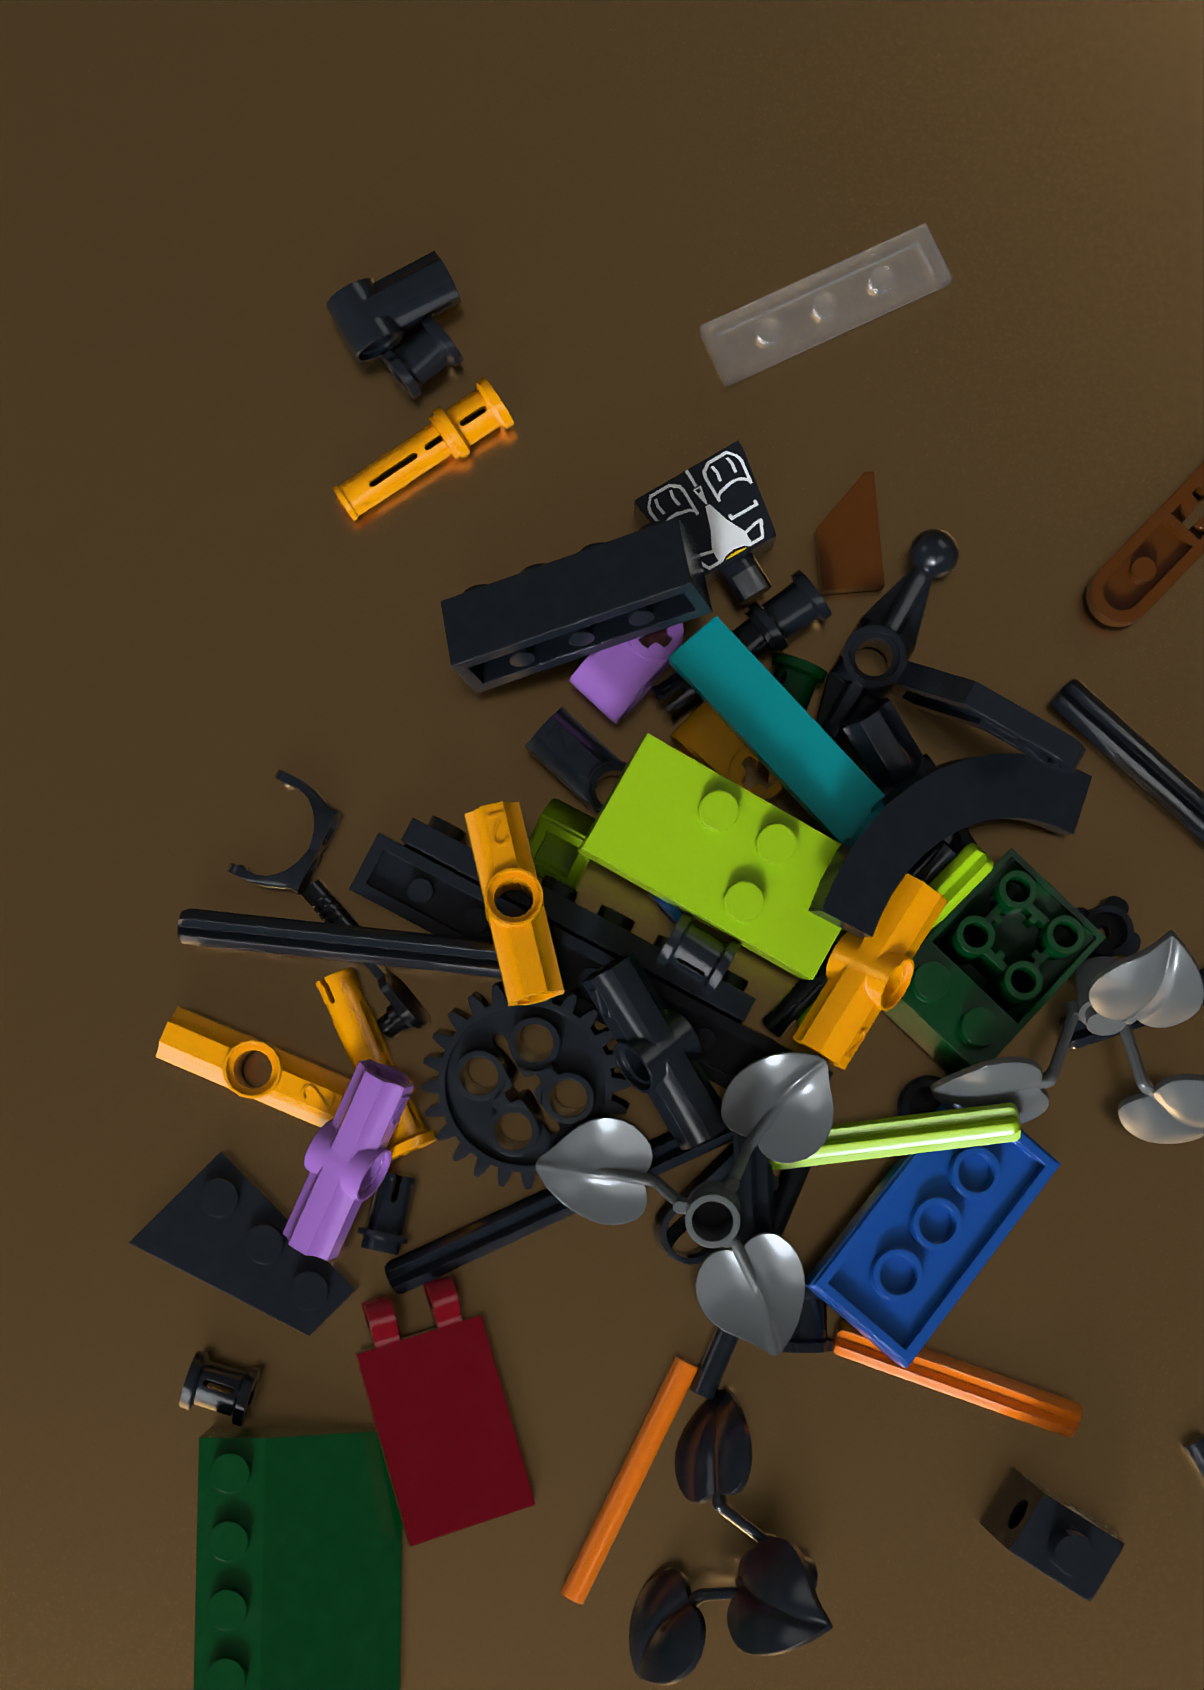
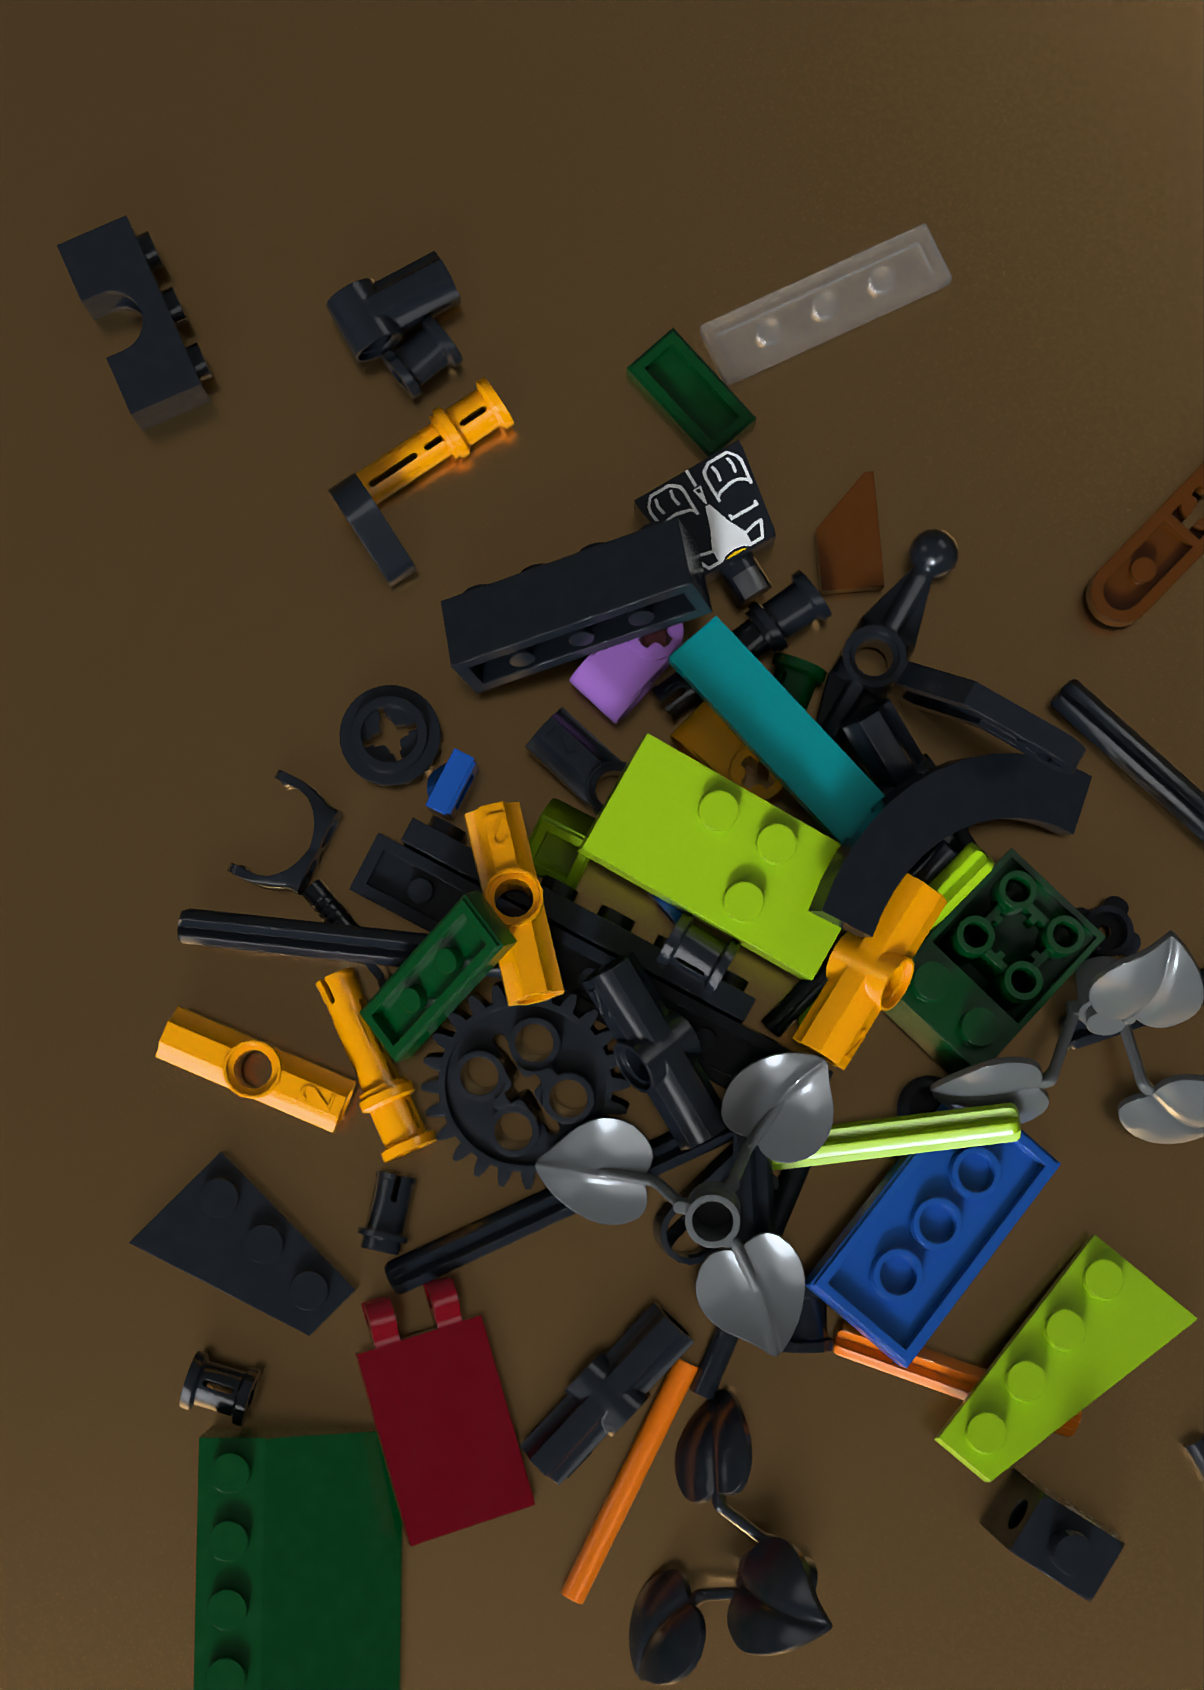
(116, 273): none -> black arch
(348, 1159): medium lavender piece -> none
(363, 722): none -> black gear
(372, 529): none -> black beam
(438, 975): none -> dark green tile
(450, 784): none -> blue tile
(607, 1393): none -> black piece
(690, 395): none -> dark green tile
(1069, 1351): none -> lime wing

